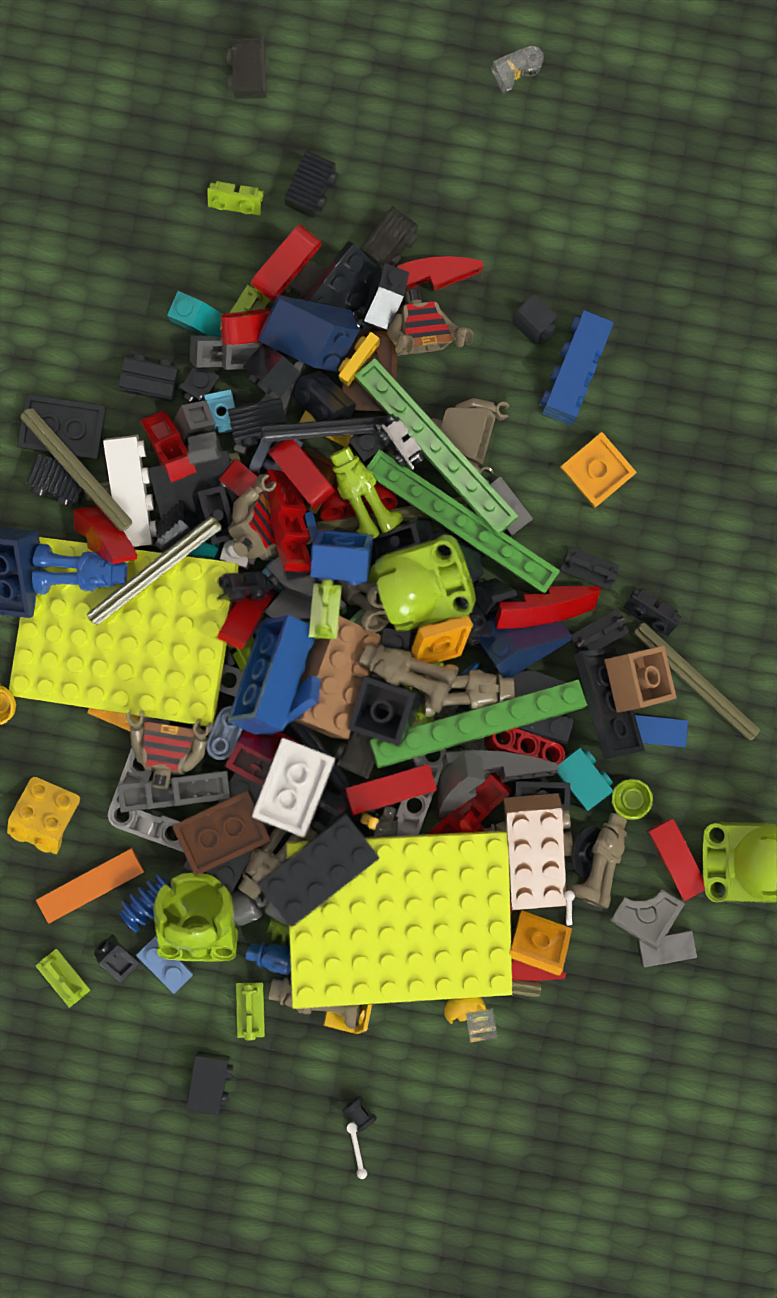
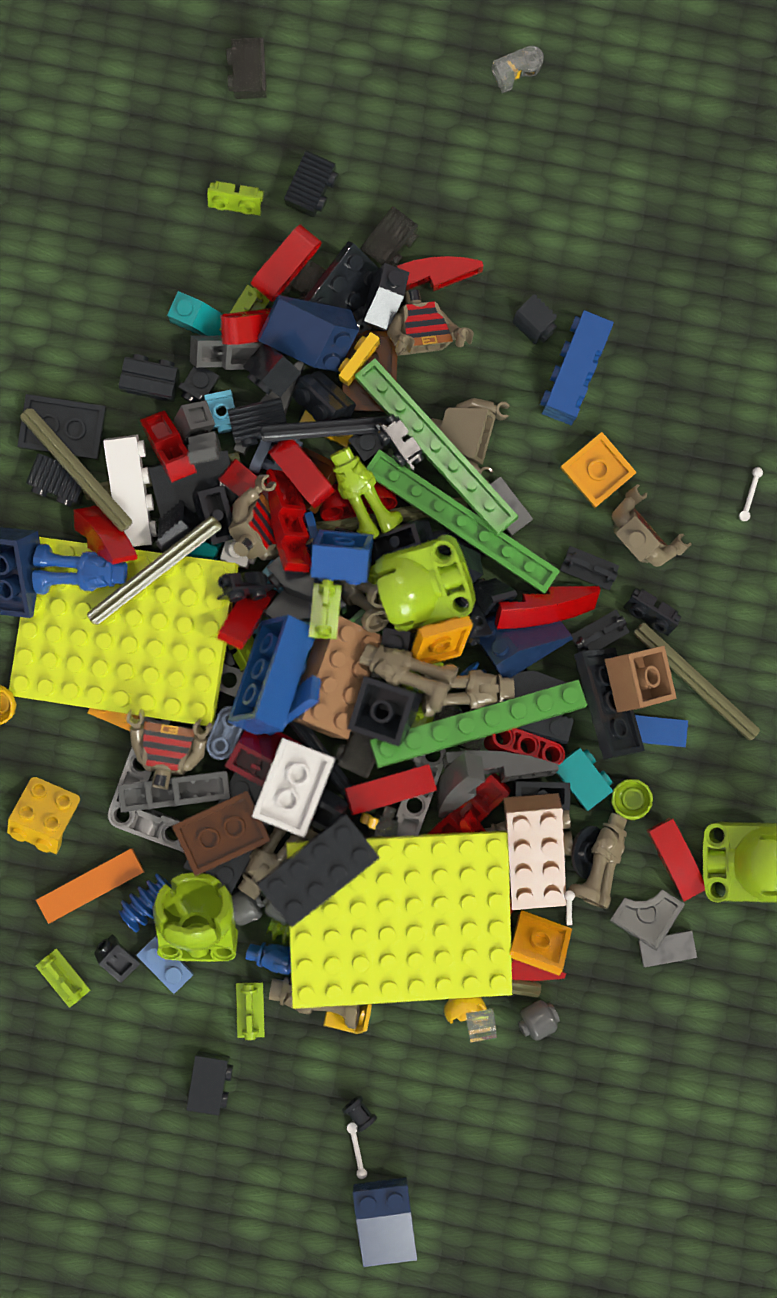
(384, 1222): none -> slope
(538, 1020): none -> dark grey head
(640, 536): none -> dark tan torso
(745, 515): none -> white hinge

